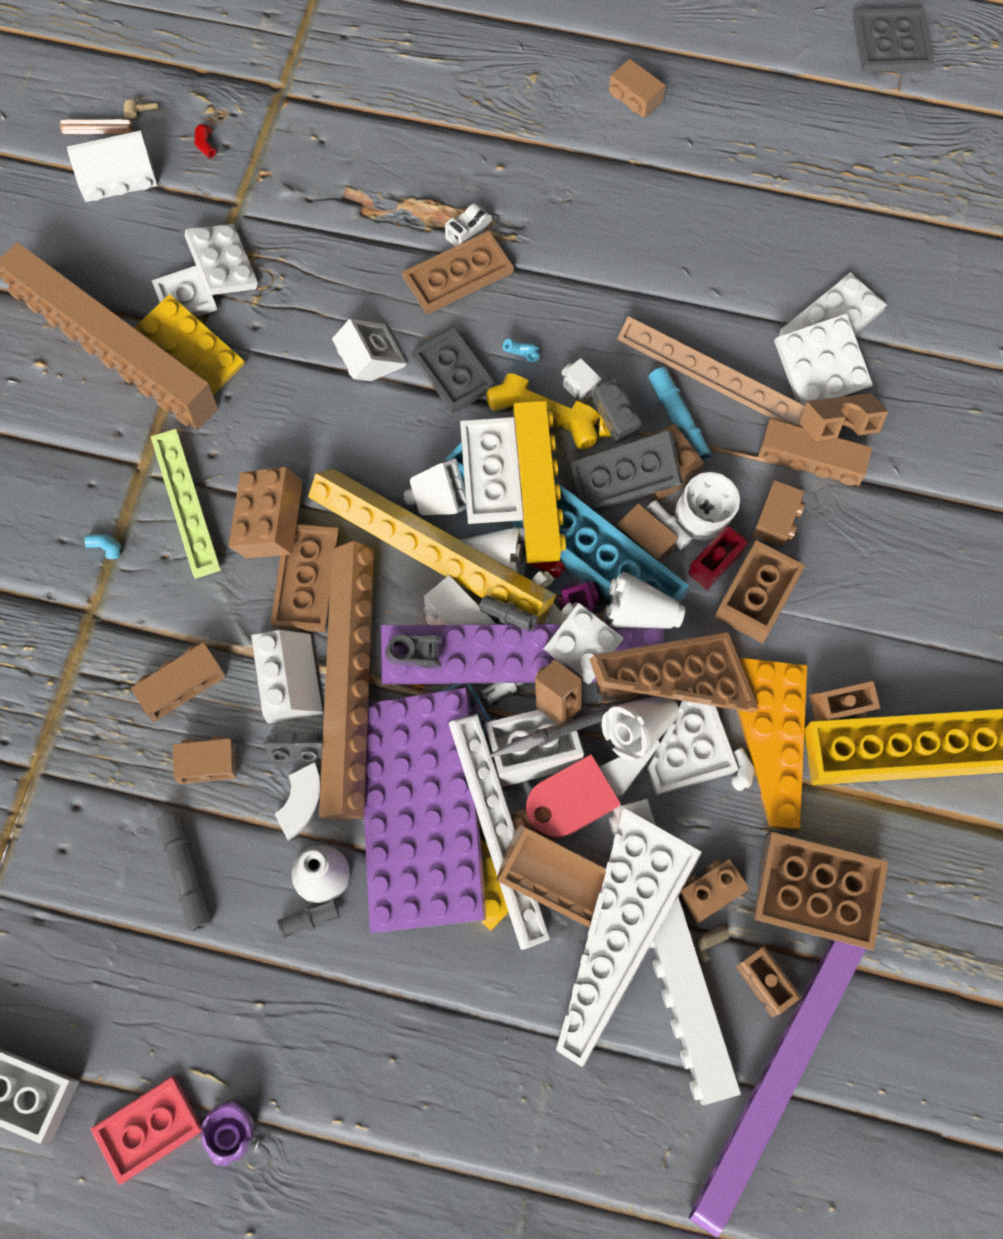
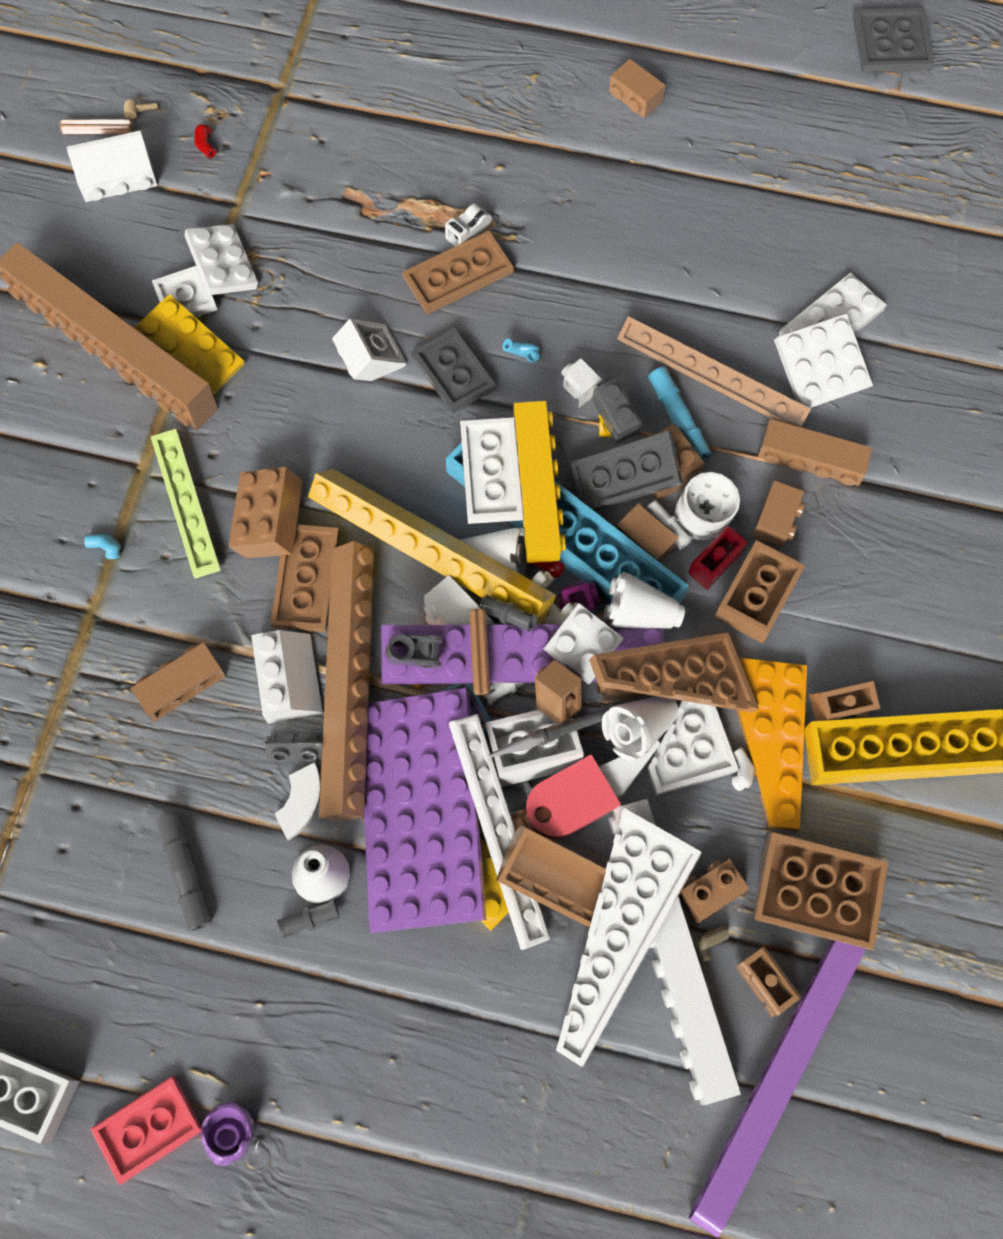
(204, 760): medium nougat brick -> none
(438, 490): white torso -> none
(479, 652): none -> medium nougat axle
(578, 420): yellow plate -> none
(826, 416): medium nougat arch -> none

